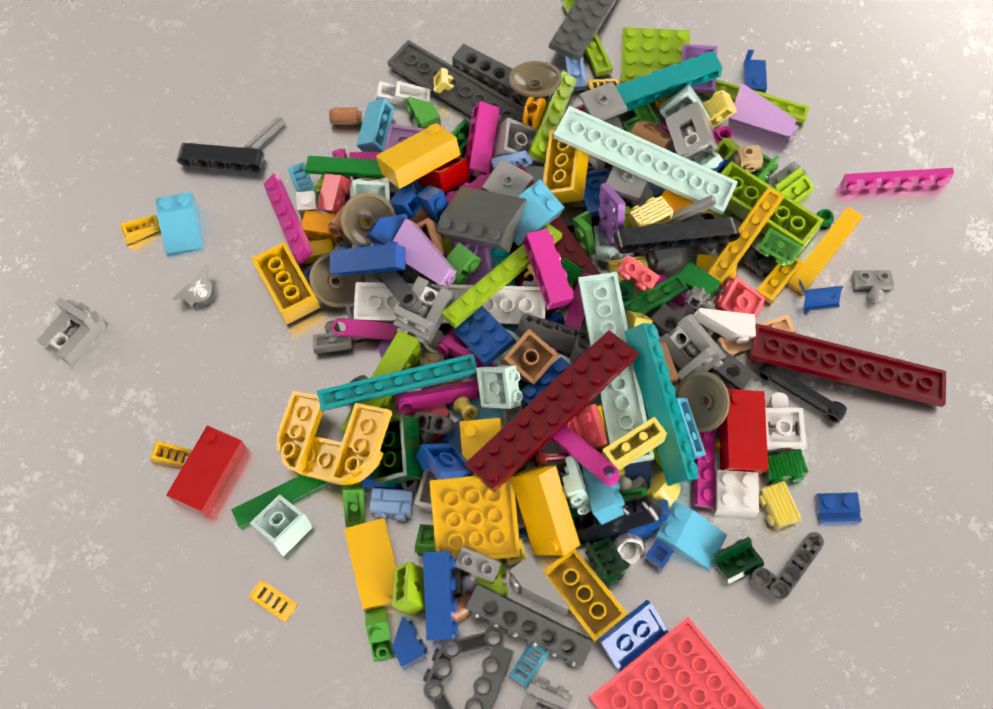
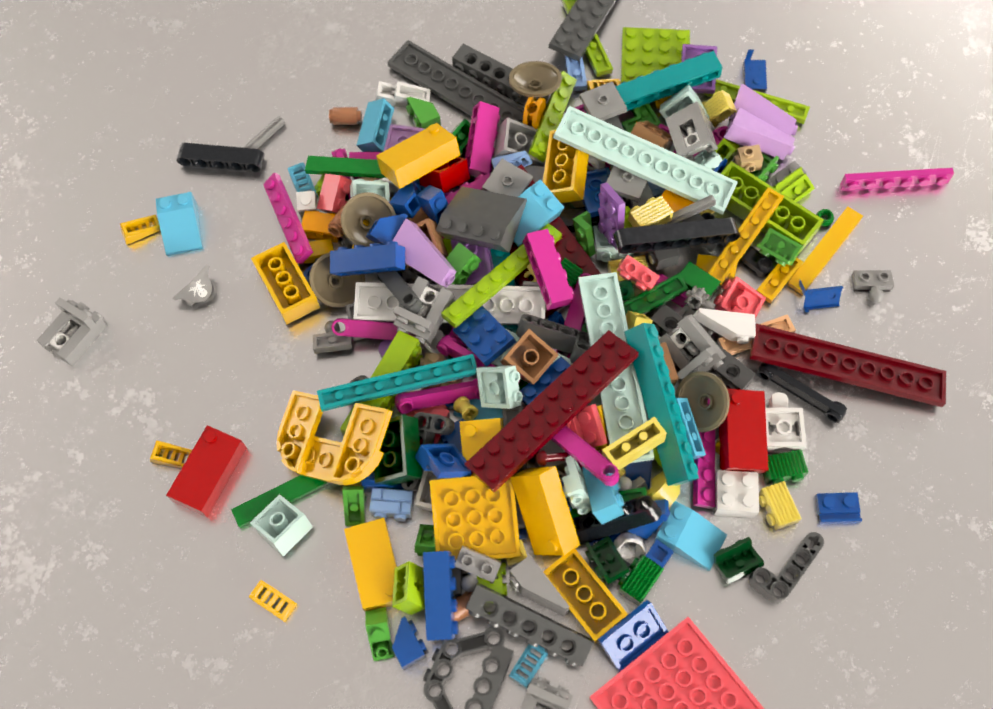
(442, 81): light yellow tile -> none
(640, 579): none -> green brick
(751, 130): none -> lavender slope

